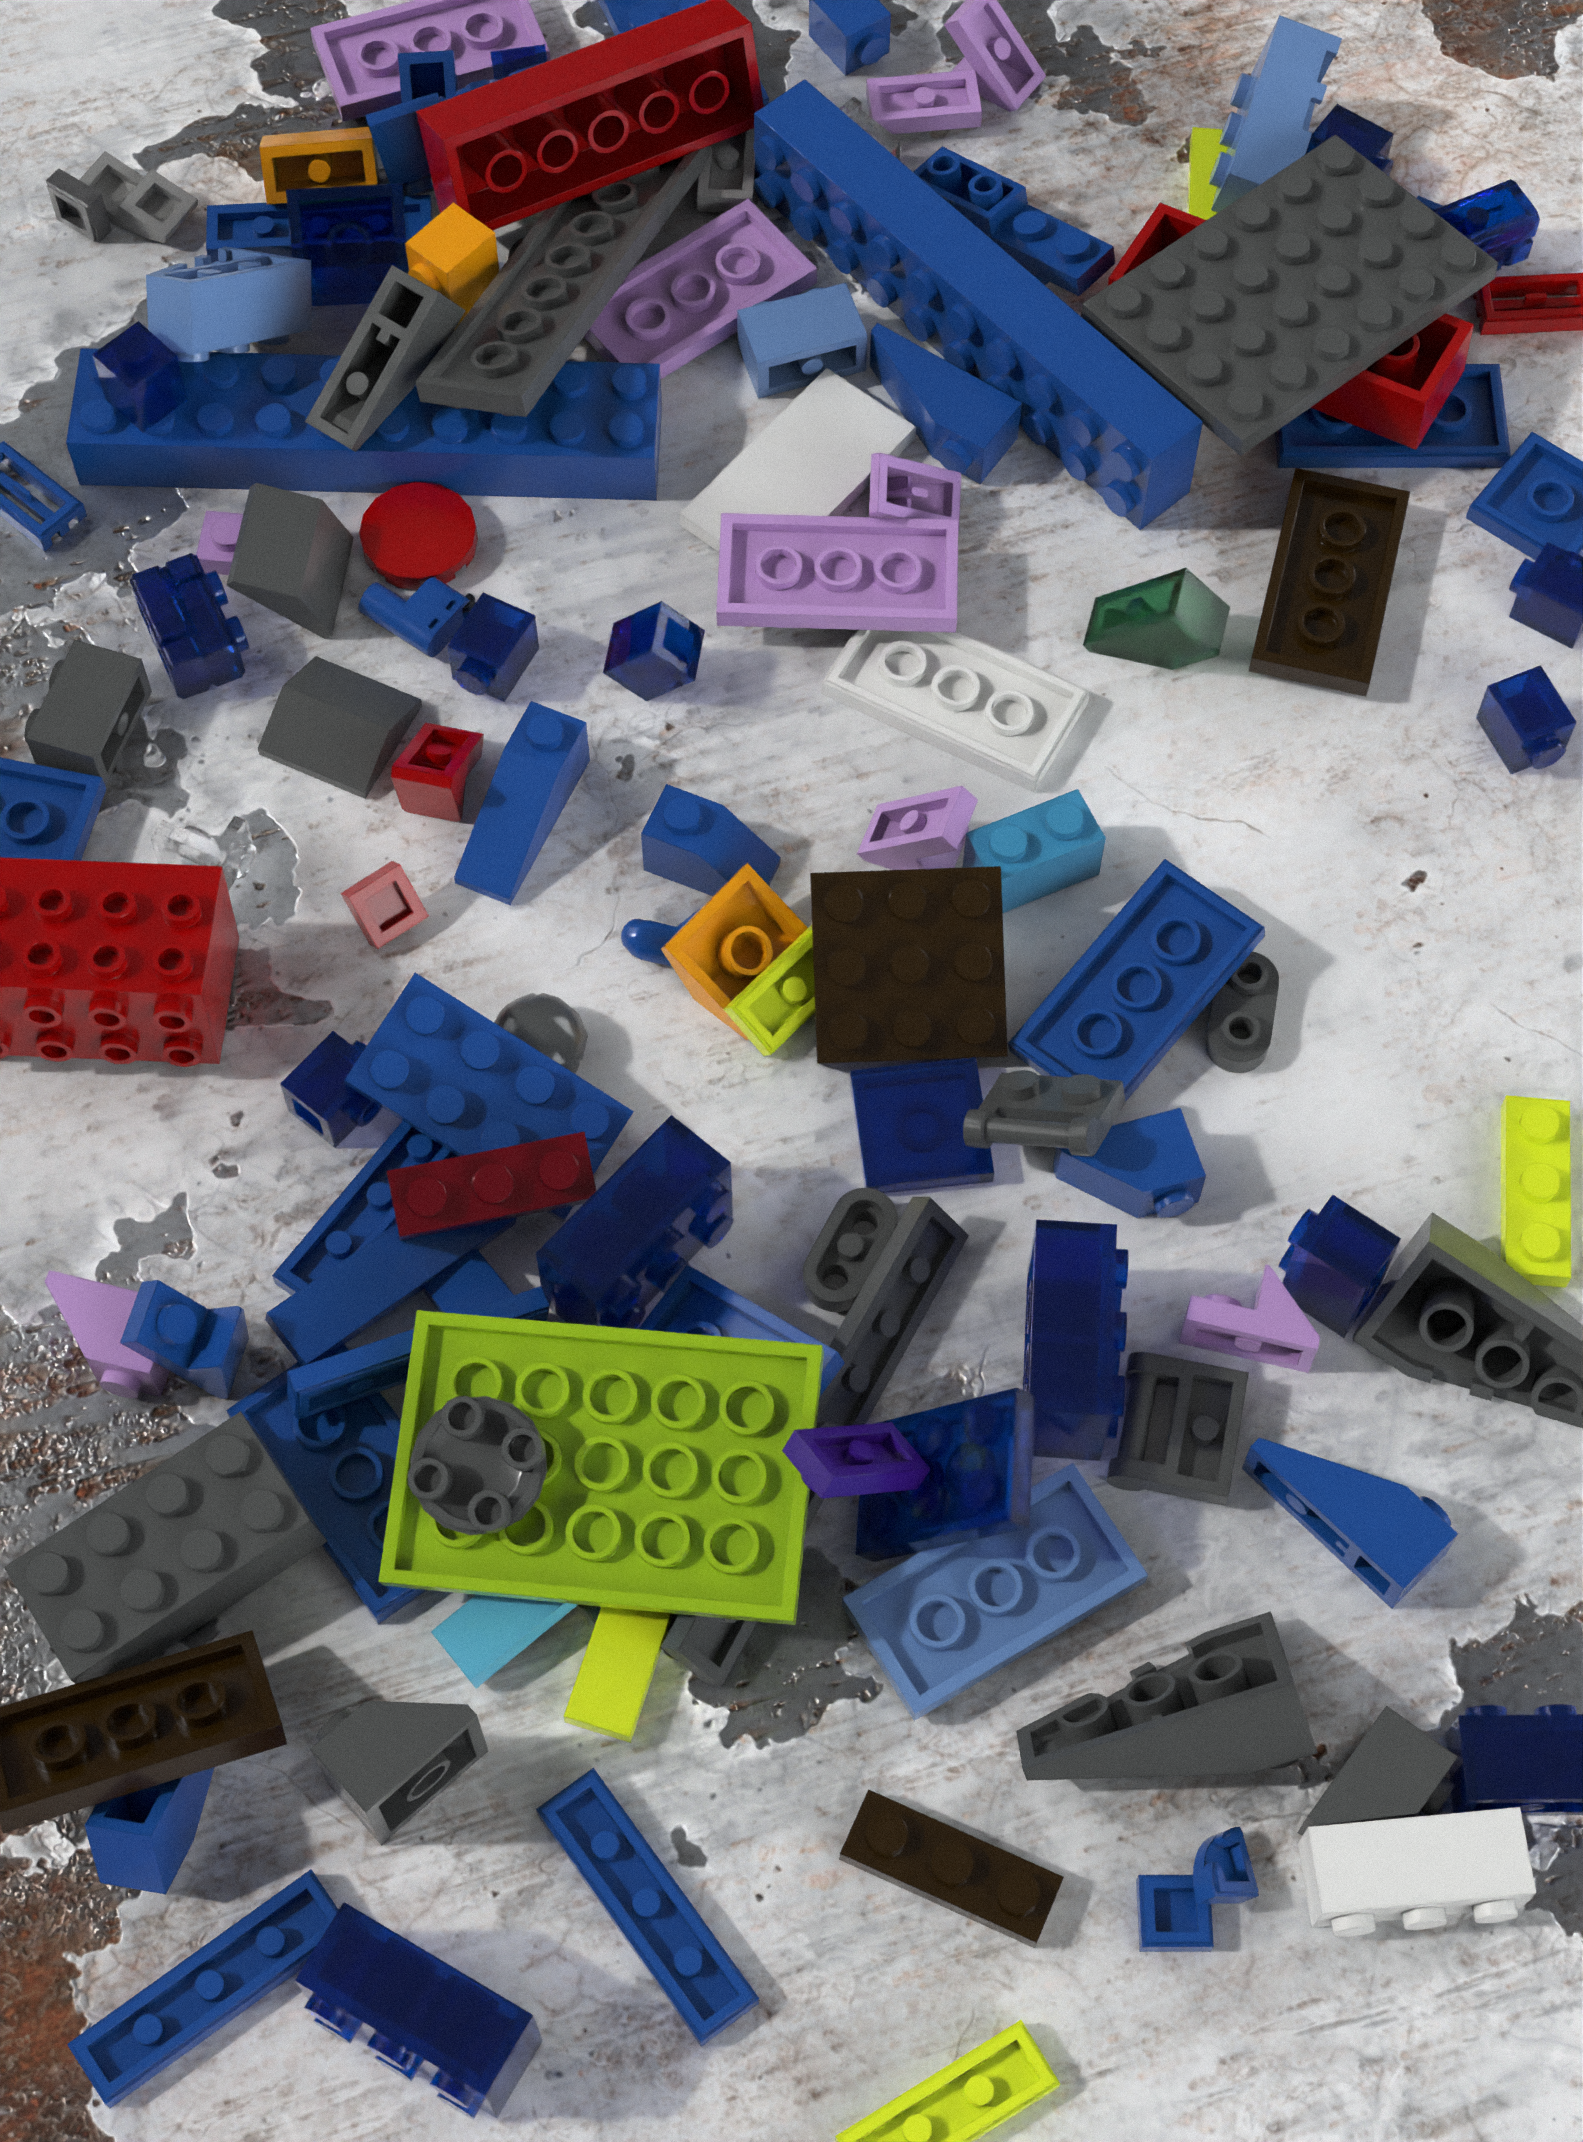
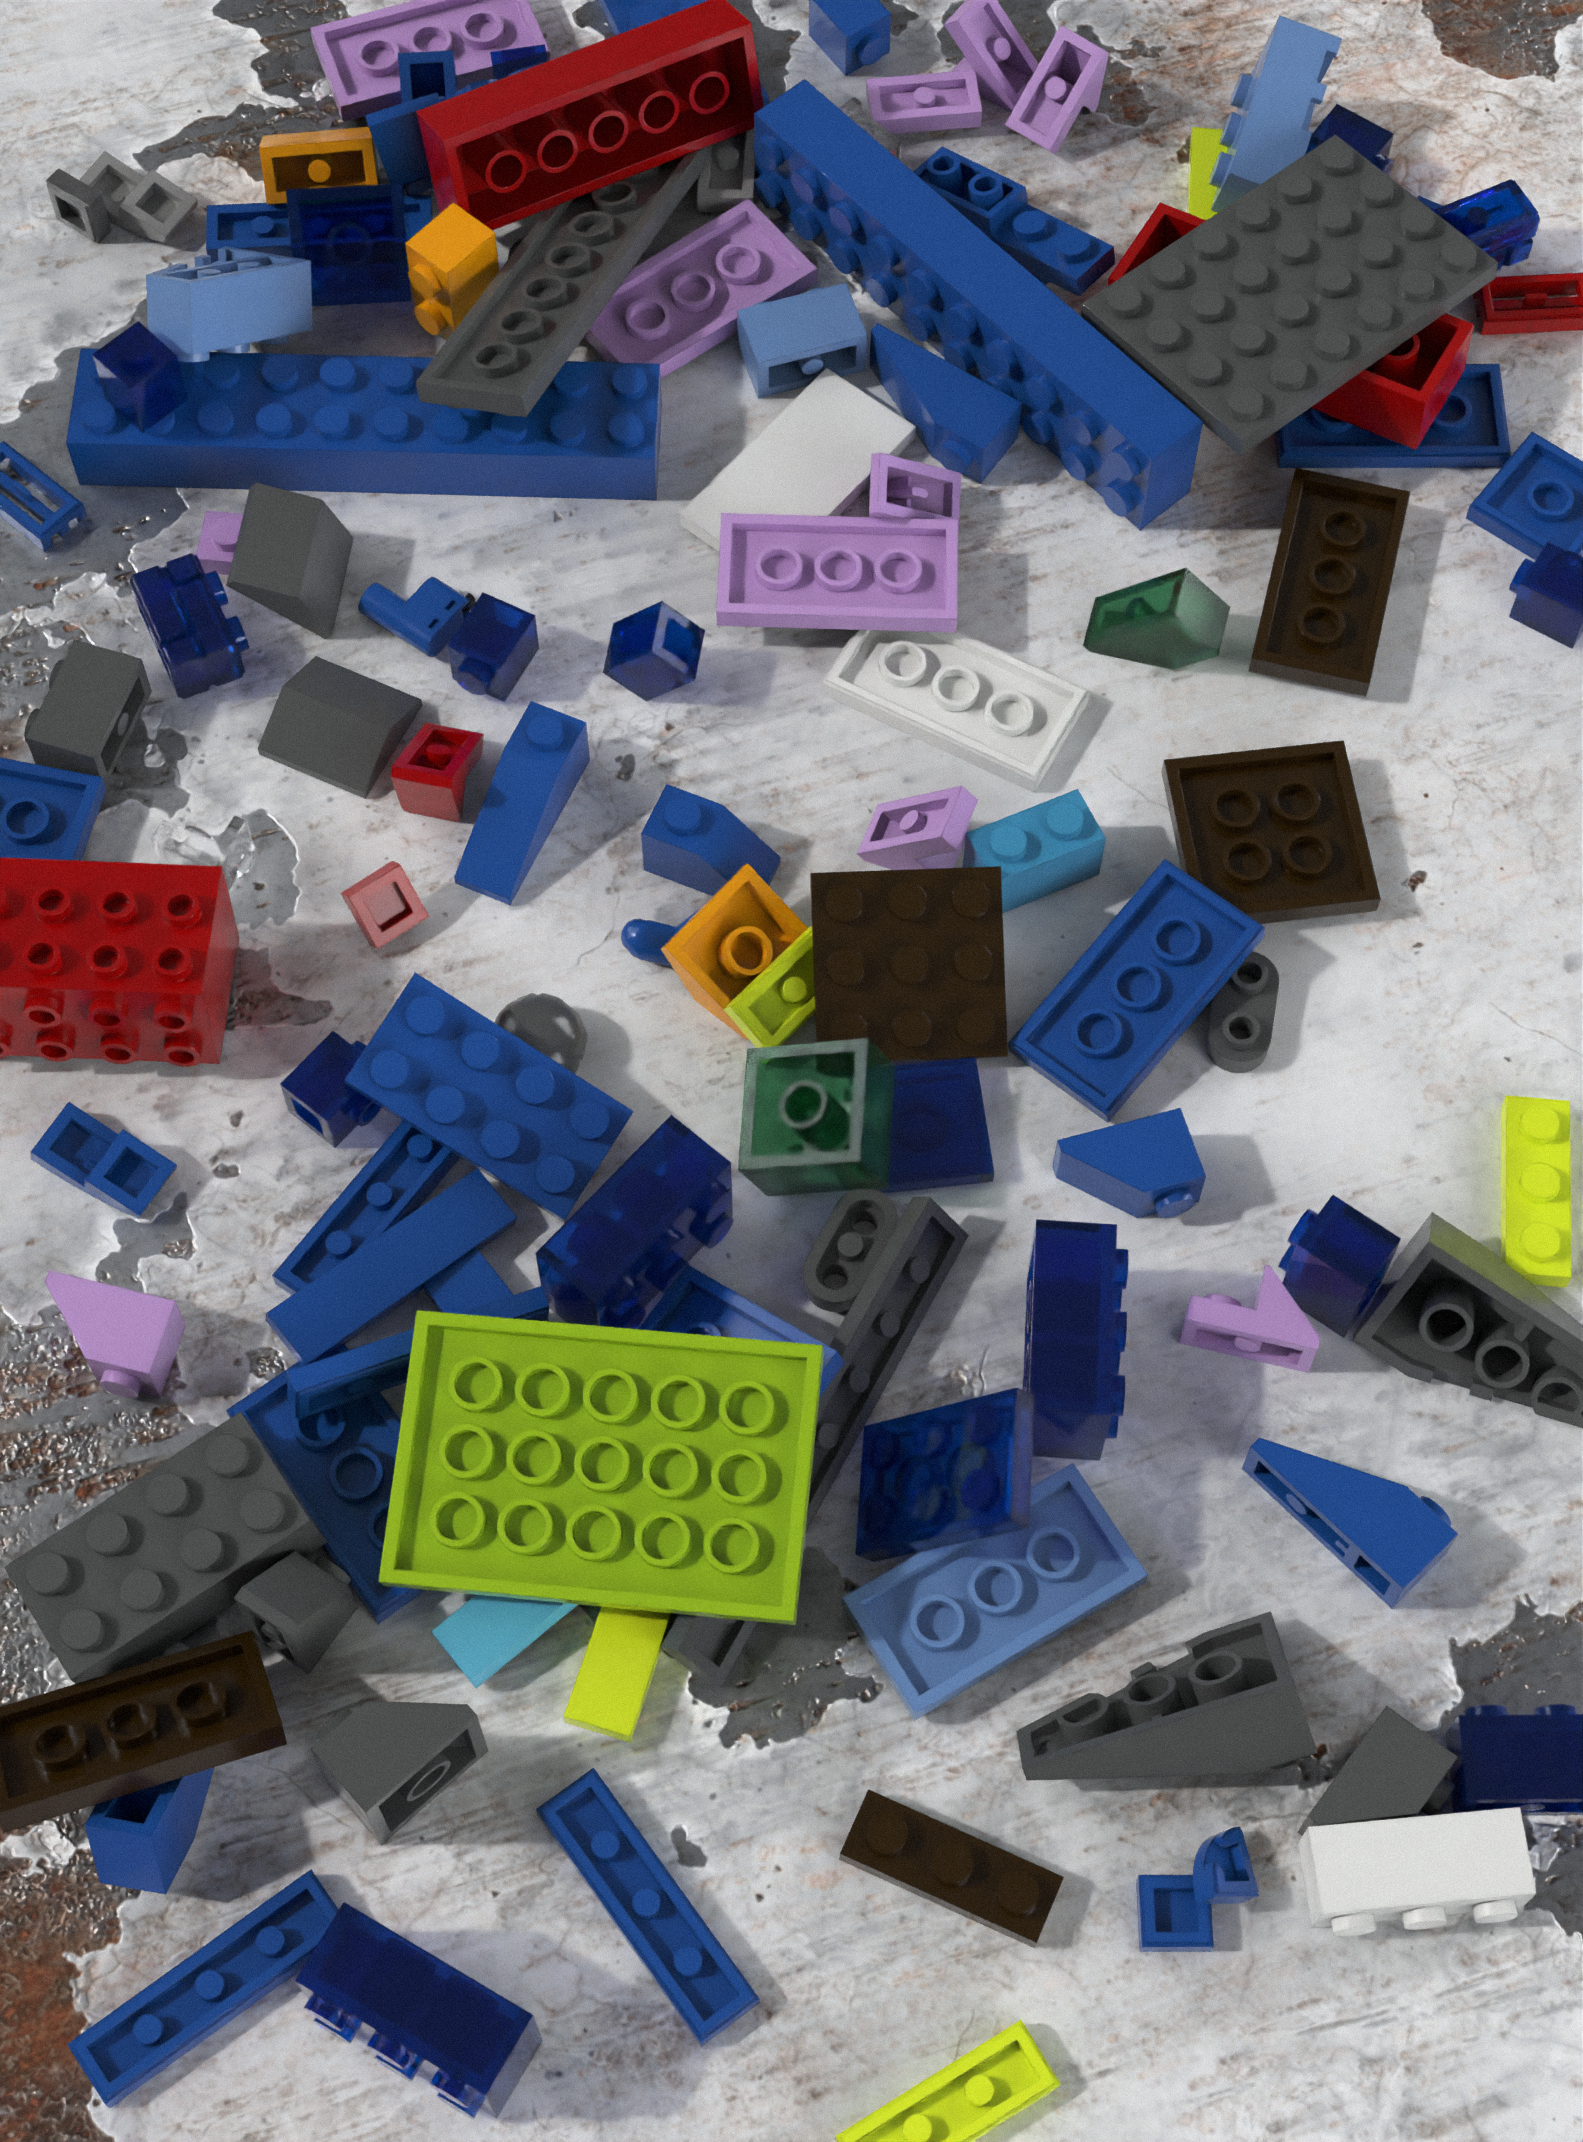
(101, 1162): none -> blue slope
(187, 1337): blue slope -> none
(298, 1608): none -> dark grey slope
(384, 358): dark grey slope -> none
(418, 534): red tile -> none
(478, 1465): dark grey dish -> none
(491, 1186): dark red brick -> none
(817, 1117): none -> clear green brick
(855, 1460): dark purple plate -> none
(1046, 1112): dark grey plate -> none
(1062, 84): none -> lavender slope
(1200, 1432): dark grey plate -> none
(1273, 830): none -> dark brown plate
(1526, 720): clear blue brick -> none

